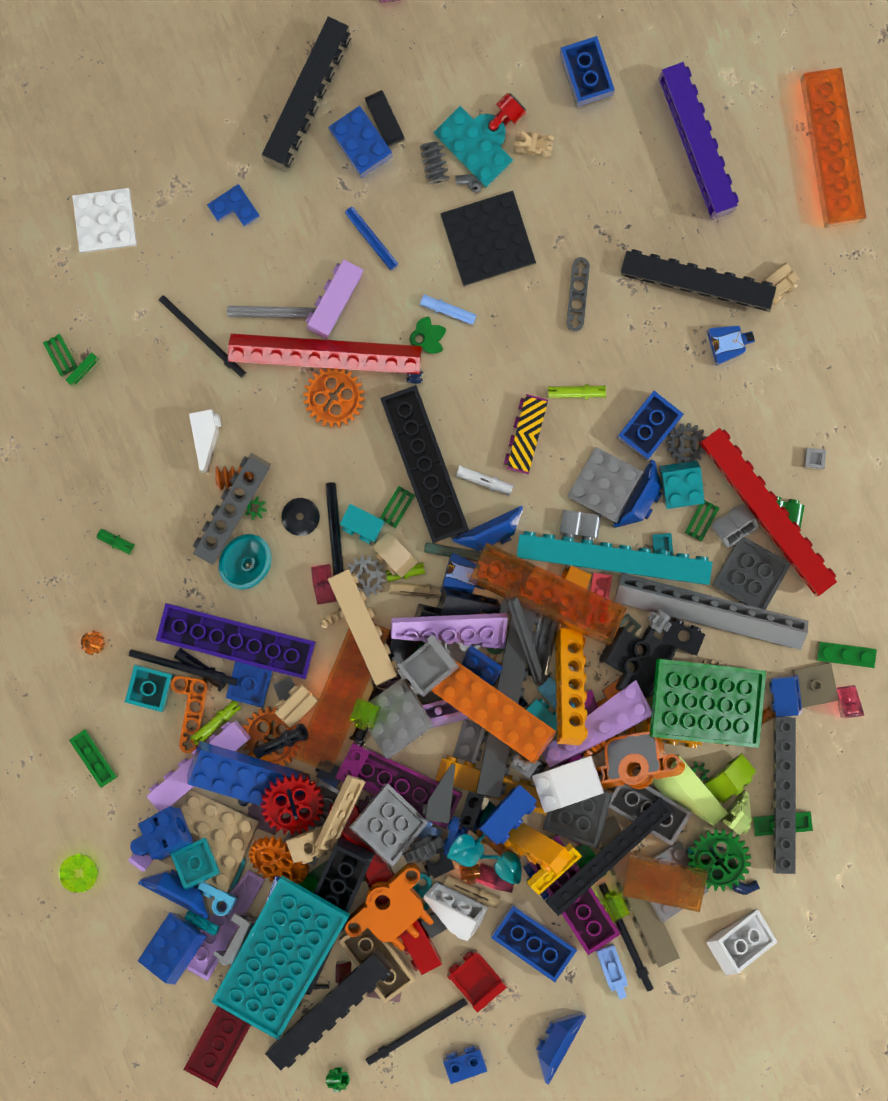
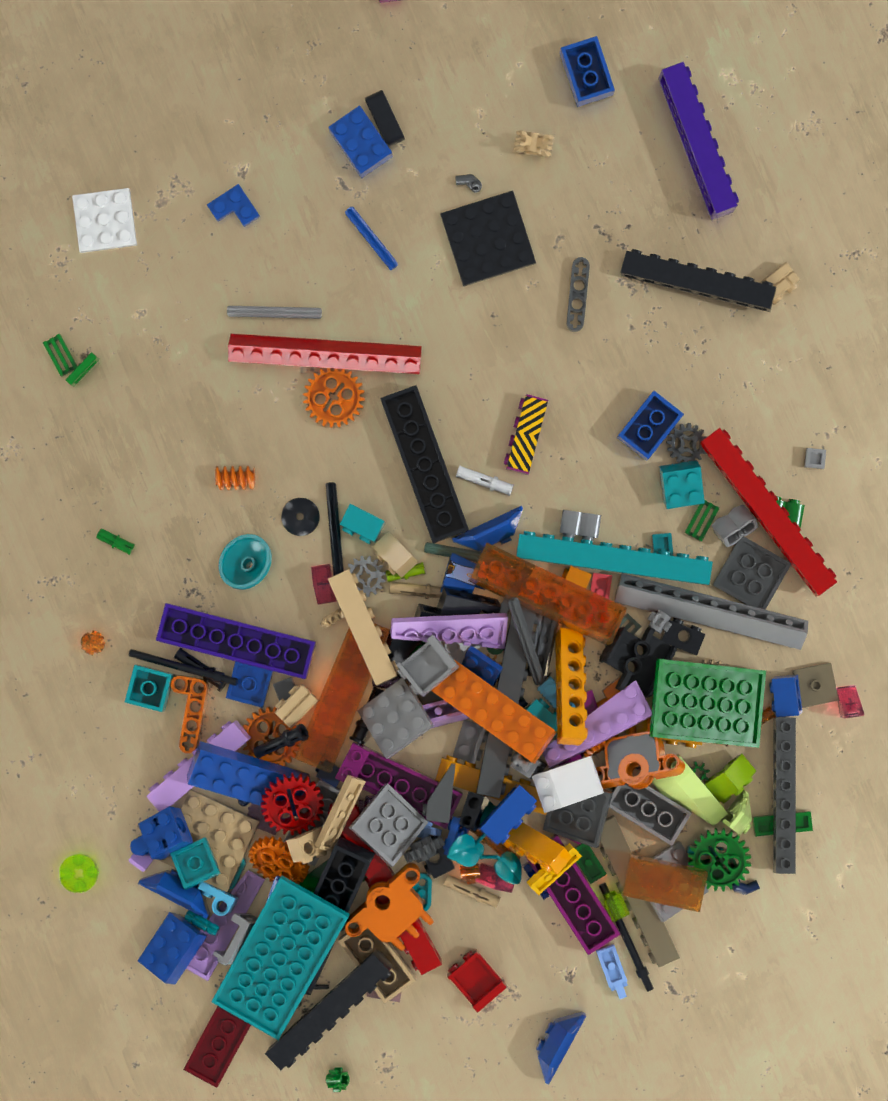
(93, 758): green plate -> none
(202, 336): black bar -> none
(205, 433): white slope -> none
(208, 551): dark grey brick -> none
(222, 717): lime pin -> none
(260, 509): green gear -> none
(307, 94): black brick -> none
(335, 298): lavender brick -> none
(343, 968): dark red slope -> none
(365, 714): clear neon green brick -> none
(384, 1051): black bar -> none
(405, 492): green tile -> none
(414, 378): dark blue bush -> none
(431, 335): green plate -> none
(433, 162): dark grey piece -> none
(436, 928): dark grey brick -> none
(447, 309): light blue axle -> none
(455, 910): white slope -> none
(464, 1064): blue brick -> none
(480, 139): teal plate -> none
(533, 942): blue brick -> none
(576, 391): lime pin -> none
(606, 484): light grey plate -> none
(609, 856): black plate -> none
(643, 497): blue wedge -> none
(728, 342): torso -> none
(741, 943): white slope -> none
(833, 147): clear orange brick -> none
(846, 654): green plate -> none

